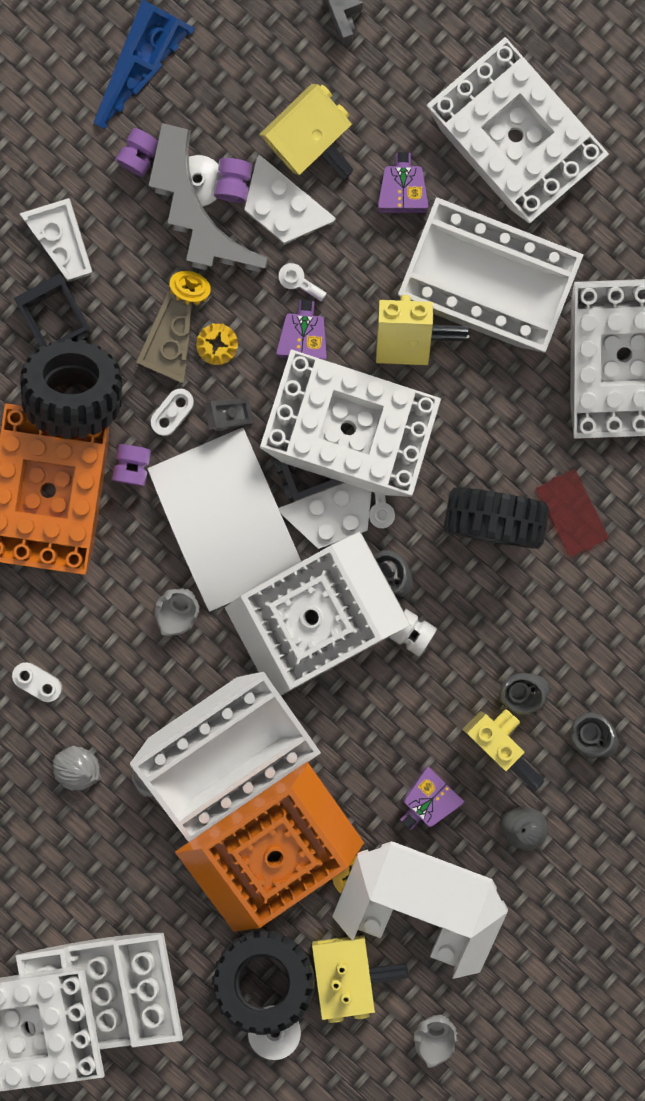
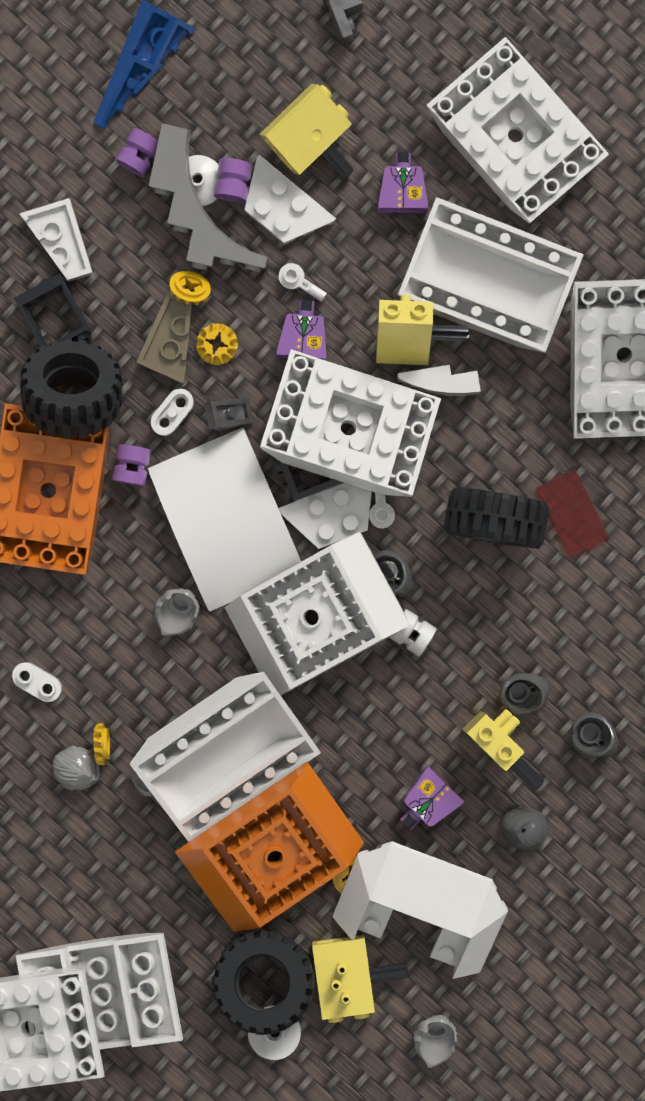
(101, 744): none -> yellow gear
(441, 382): none -> white slope

